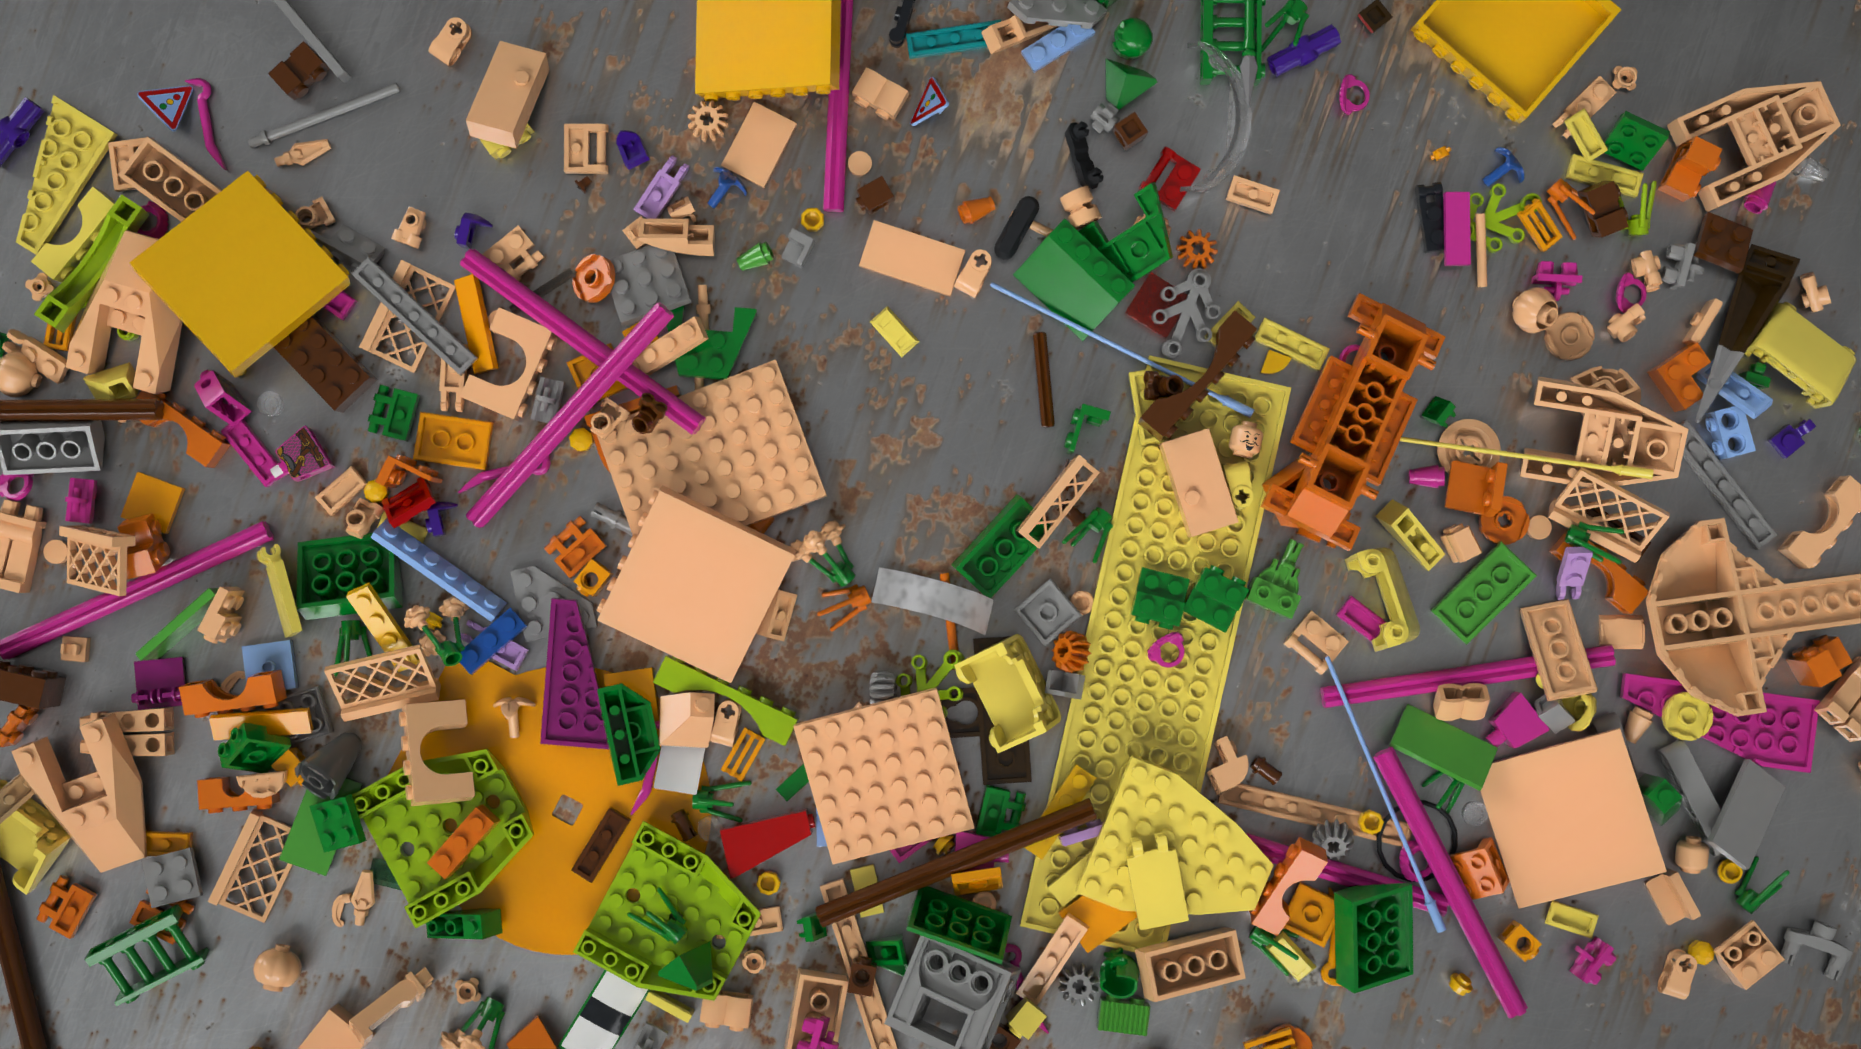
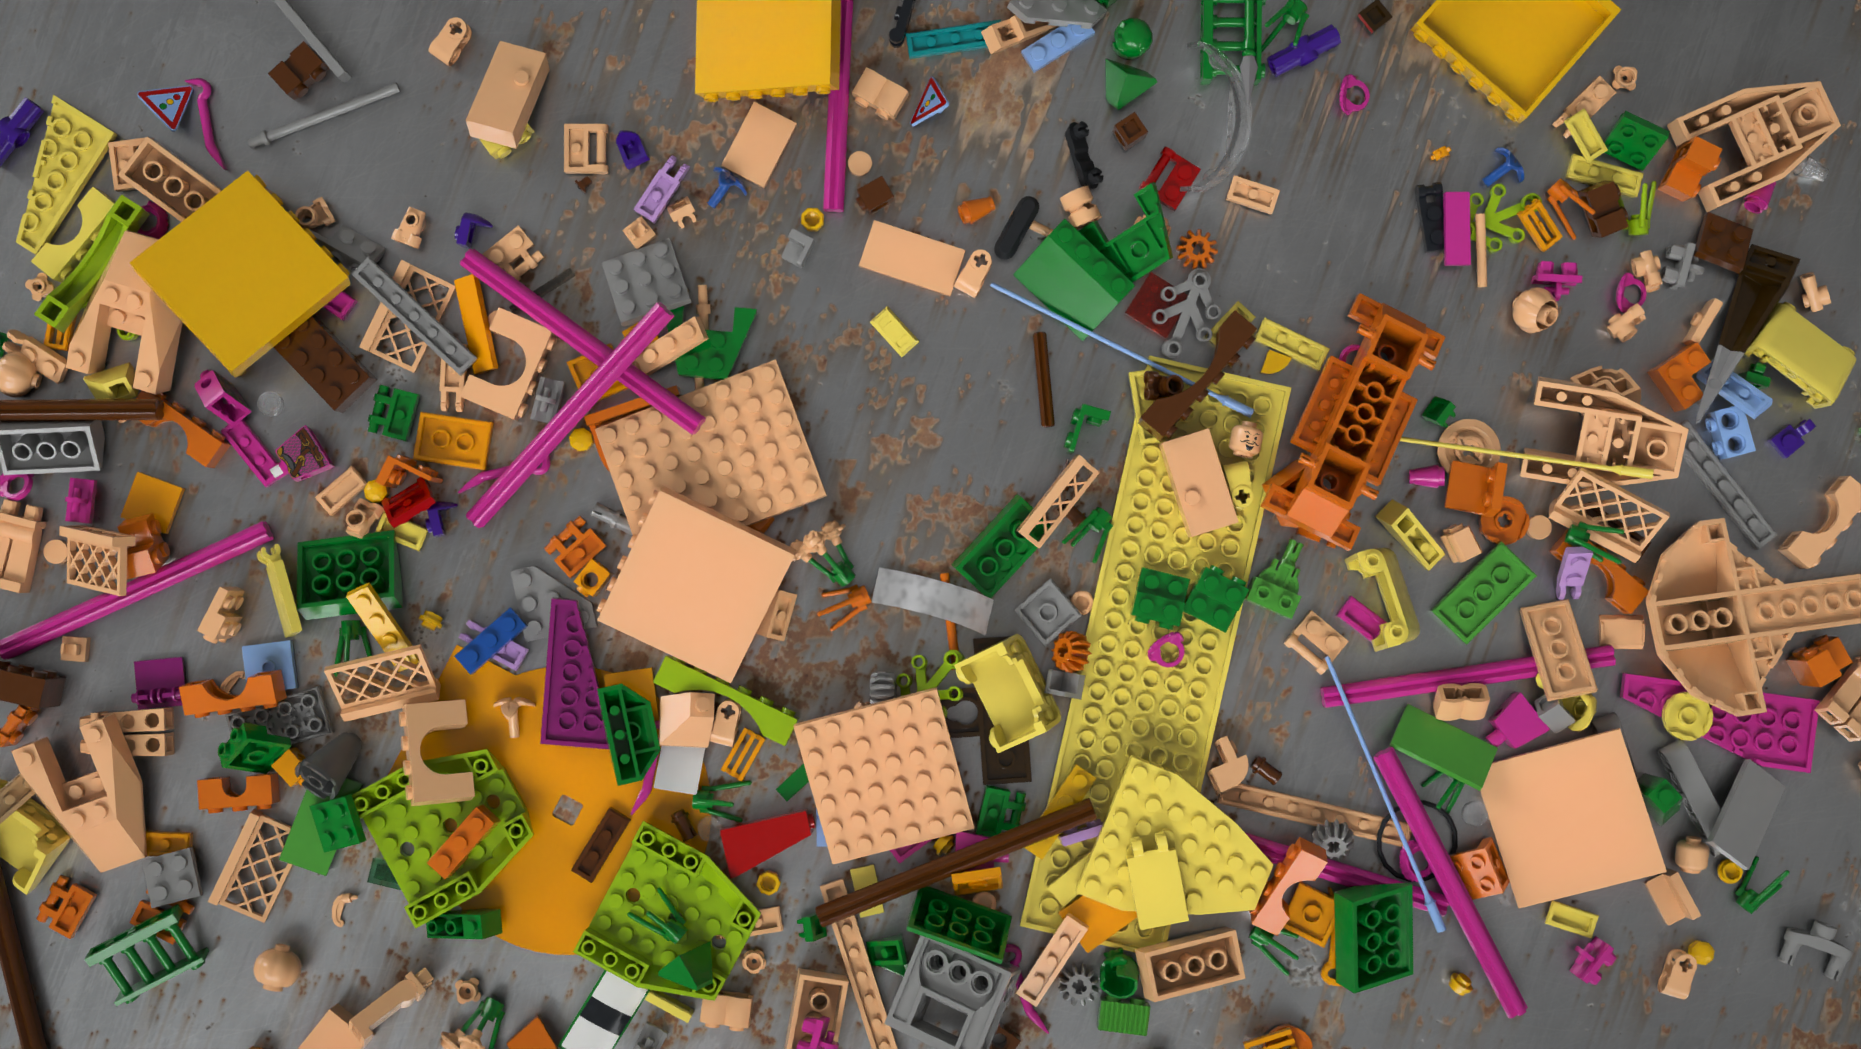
(177, 628): bright green tile -> none
(262, 784): light nougat tile -> none
(276, 721): light orange tile -> none
(303, 152): light nougat piece -> none
(363, 896): light nougat piece -> none
(435, 642): light nougat plant -> none
(439, 570): light blue plate -> none
(603, 282): orange tile -> none
(609, 413): light nougat plate -> none
(649, 414): reddish brown plate -> none
(678, 236): light nougat slope -> none
(712, 129): light nougat gear -> none
(756, 256): bright green cone -> none
(858, 986): reddish brown brick -> none
(1025, 1018): light yellow slope -> none
(1104, 118): light grey gear -> none
(1297, 968): light yellow tile -> none
(1370, 822): yellow tile -> none
(1510, 937): light orange brick -> none
(1569, 336): light nougat tile -> none
(1637, 724): light nougat cone -> none
(1747, 955): light nougat slope -> none

